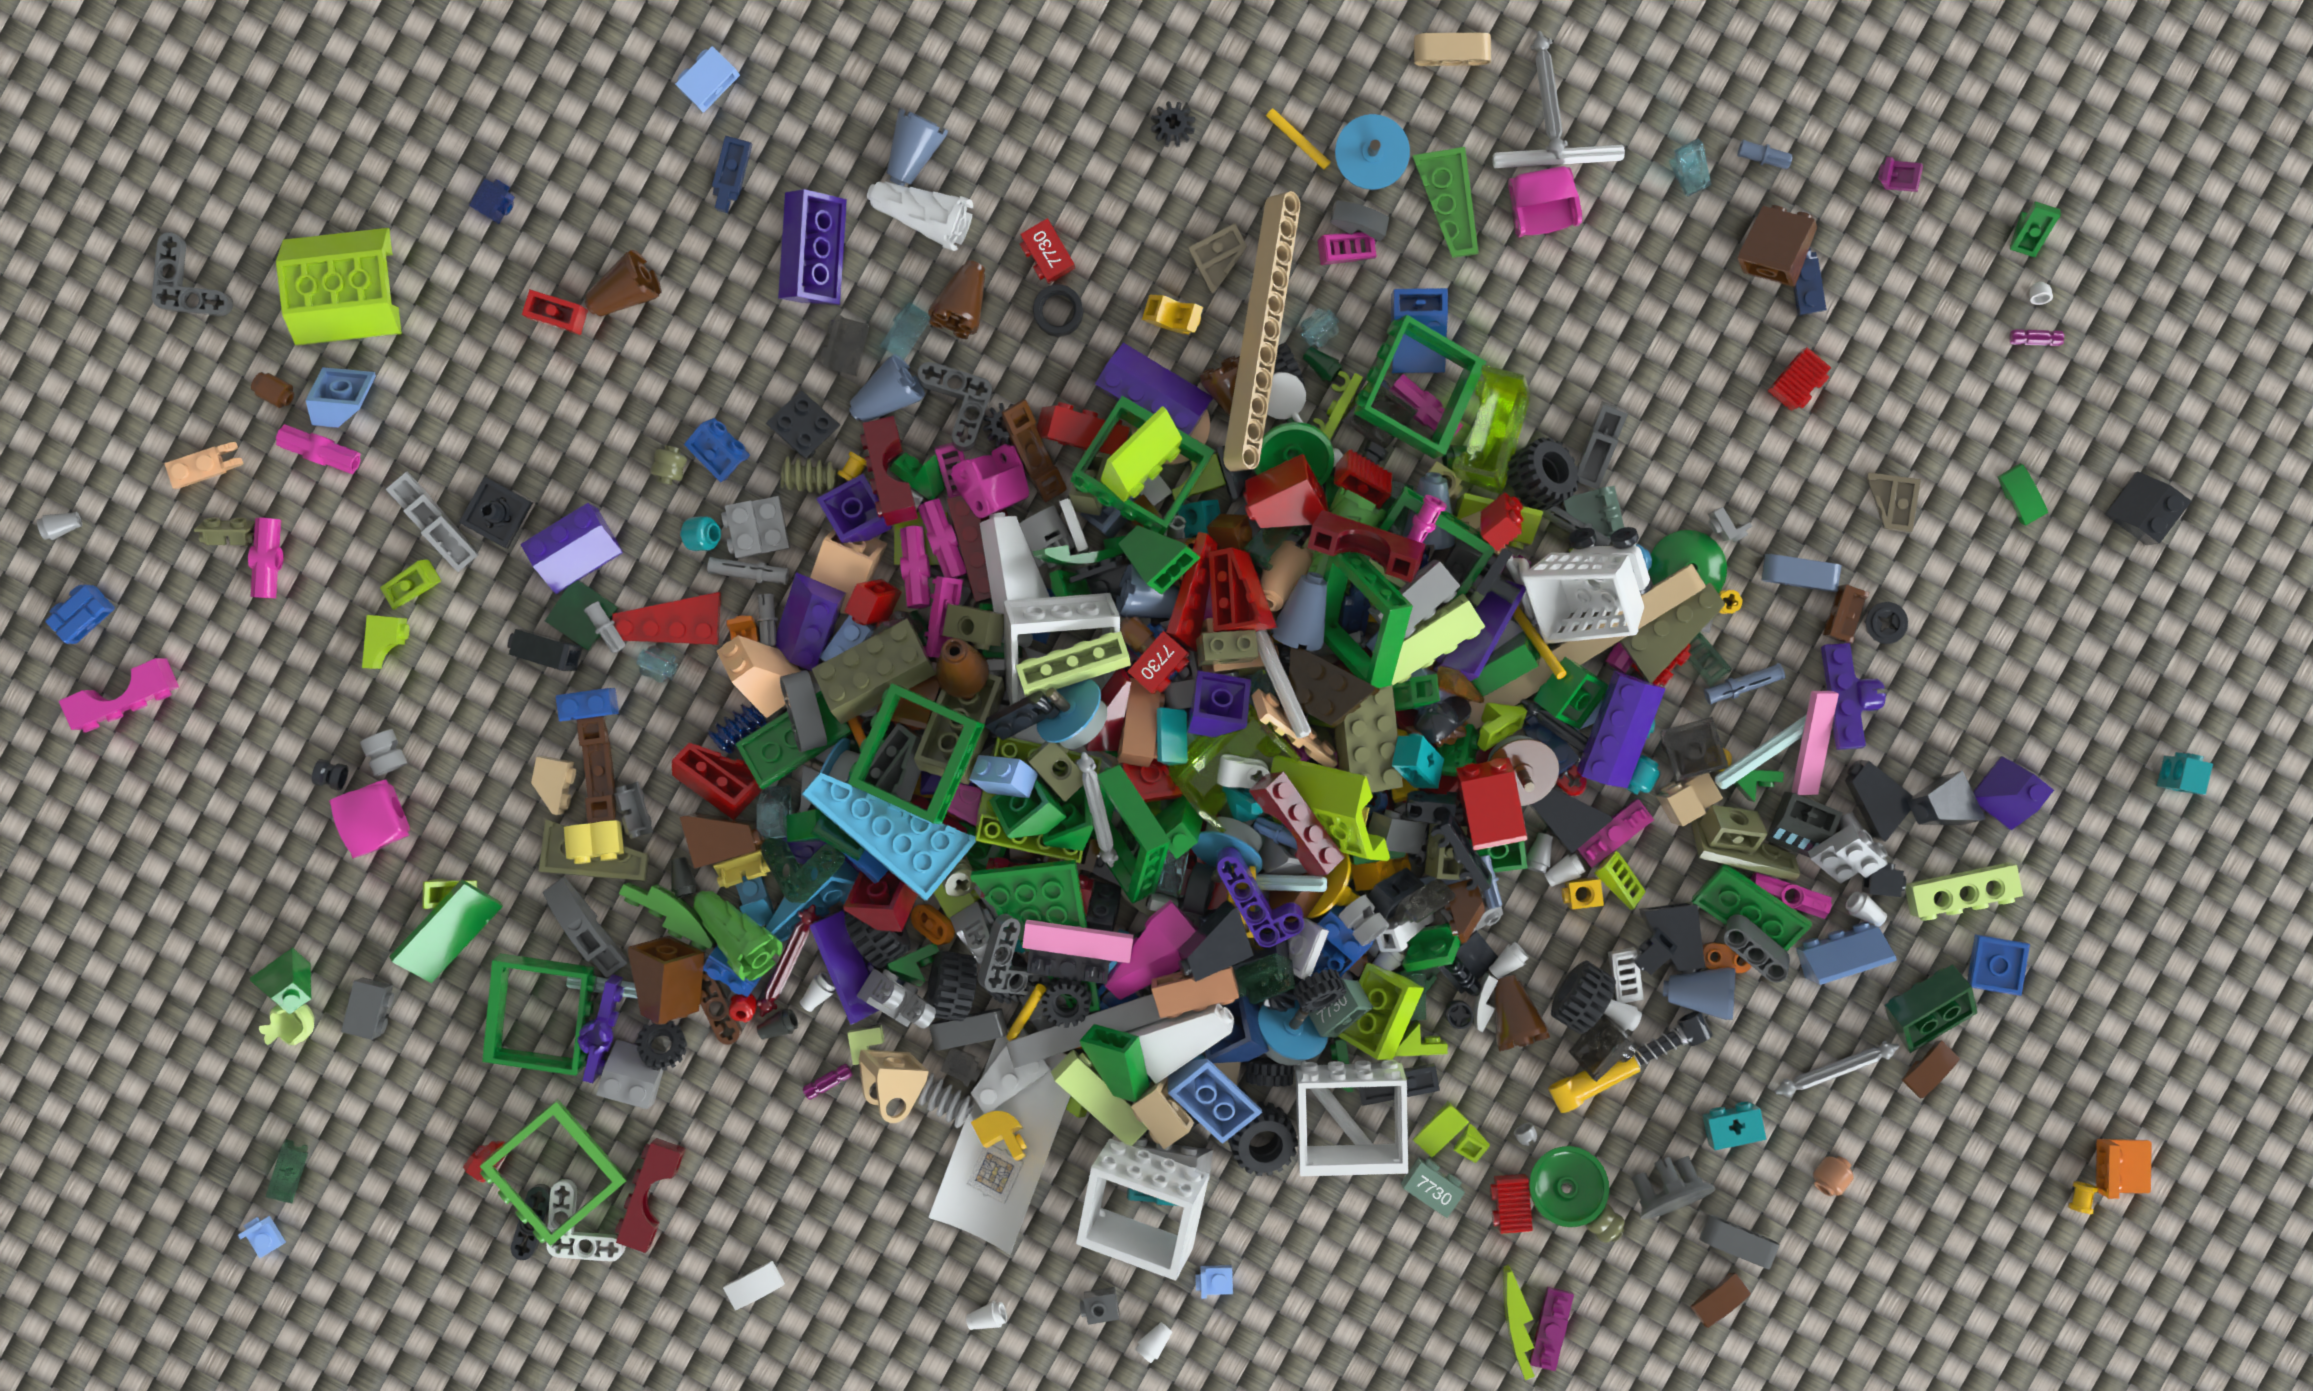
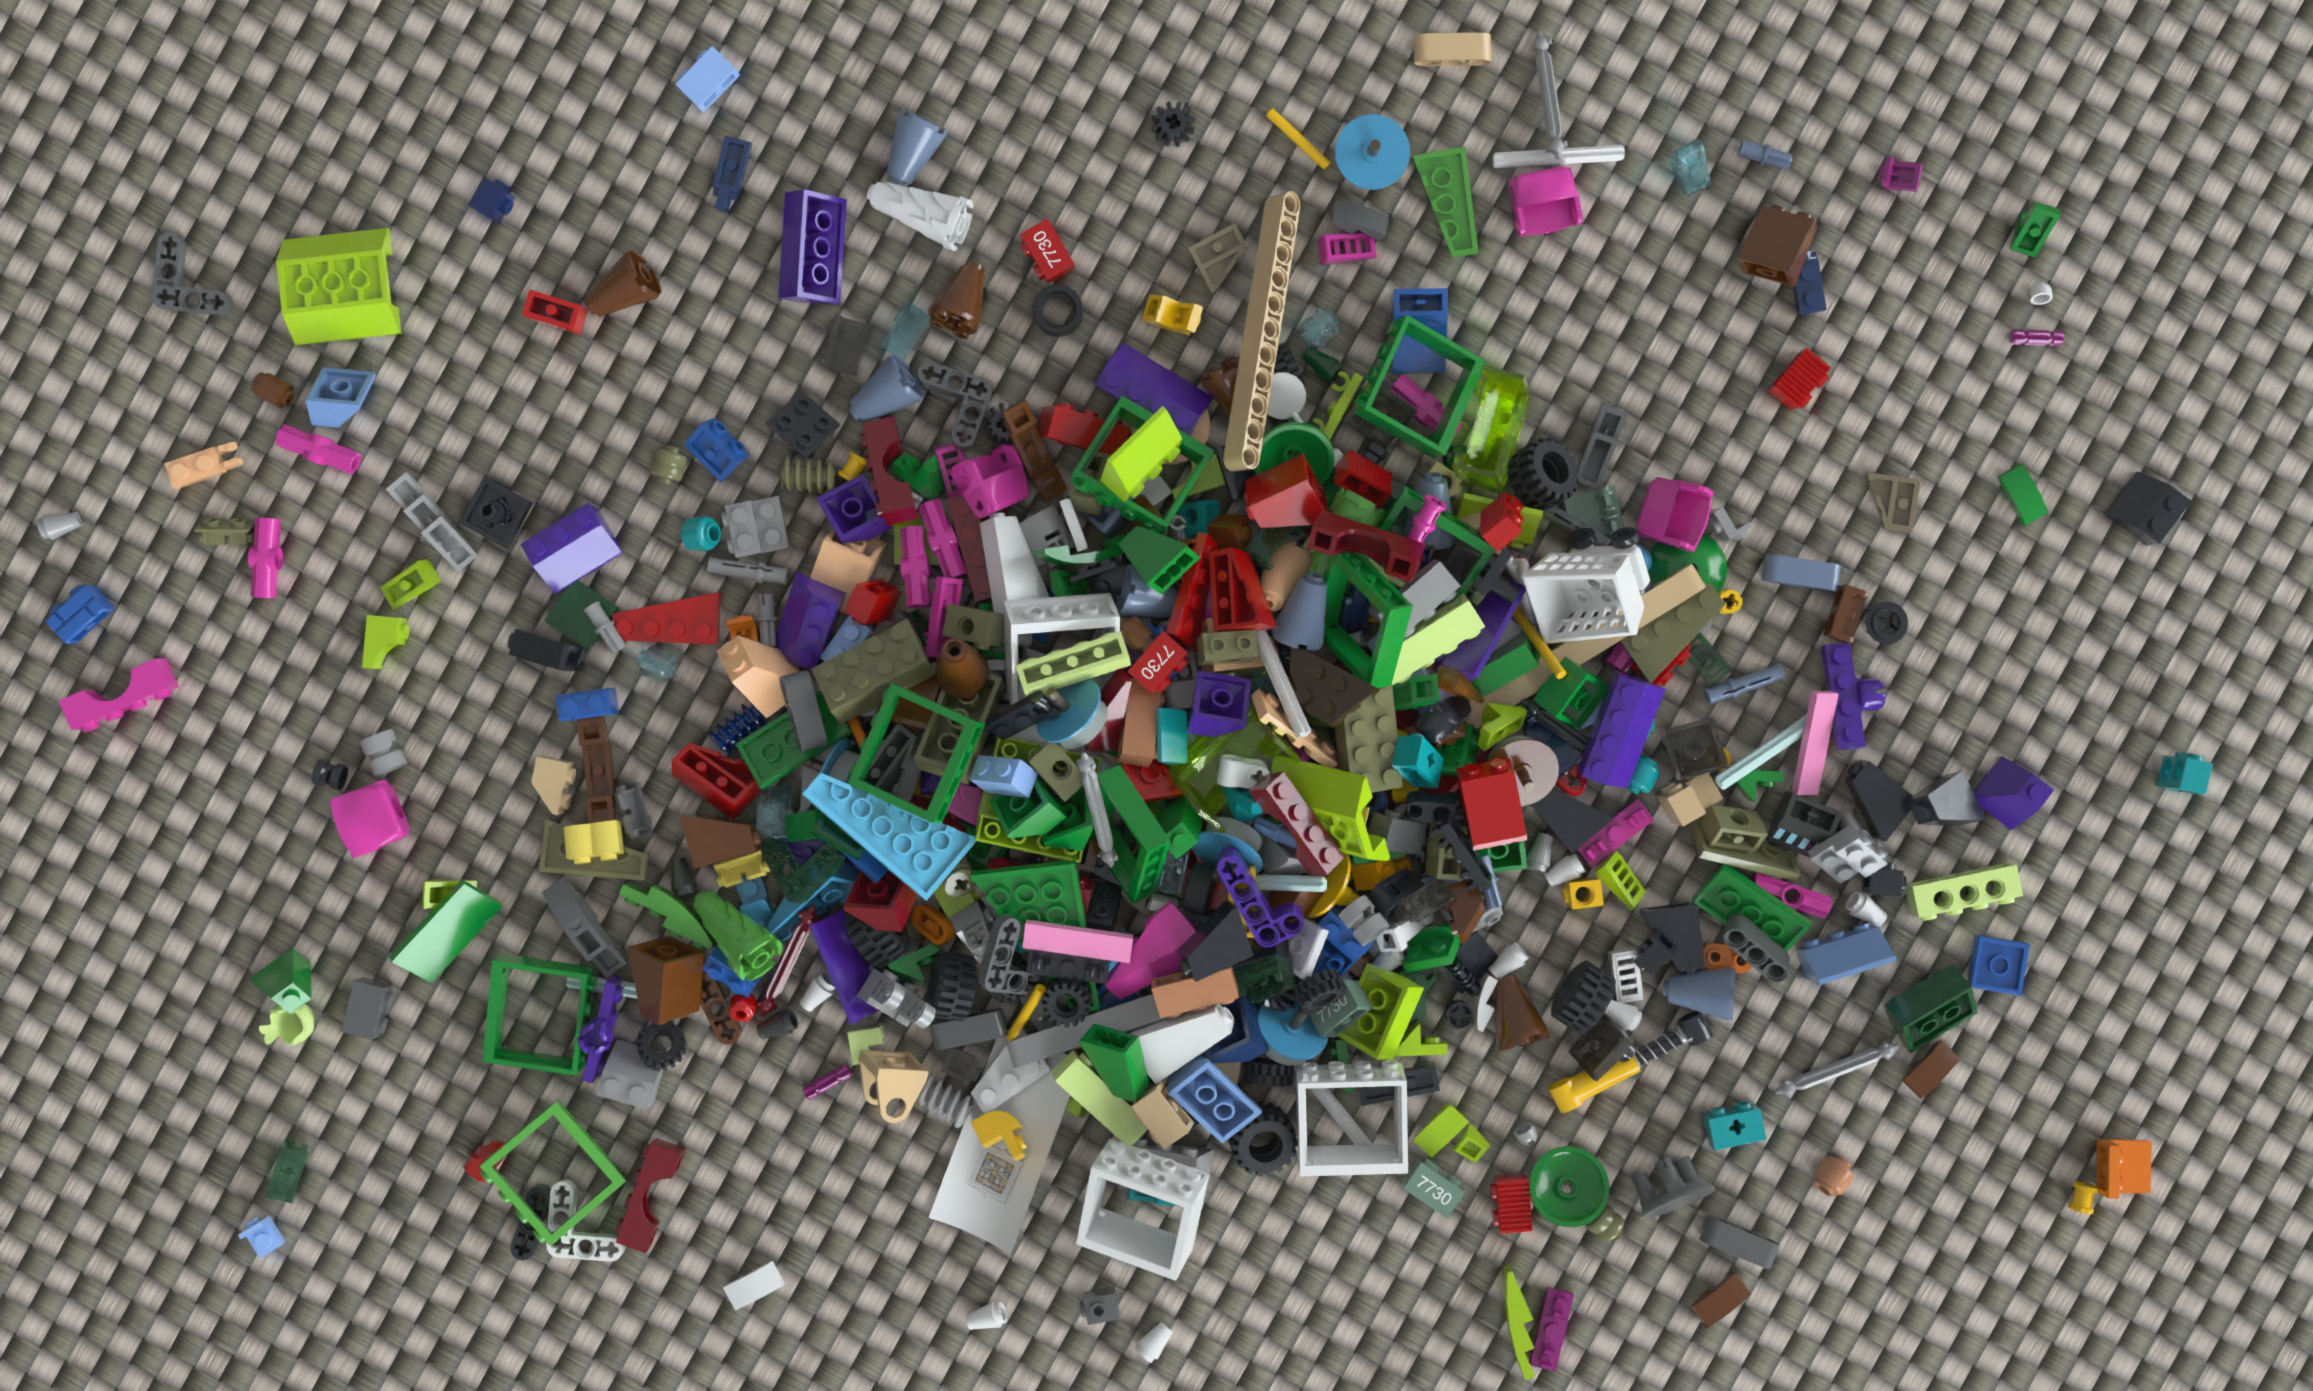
(1214, 1280): light blue bracket -> none
(1674, 513): none -> dark pink piece

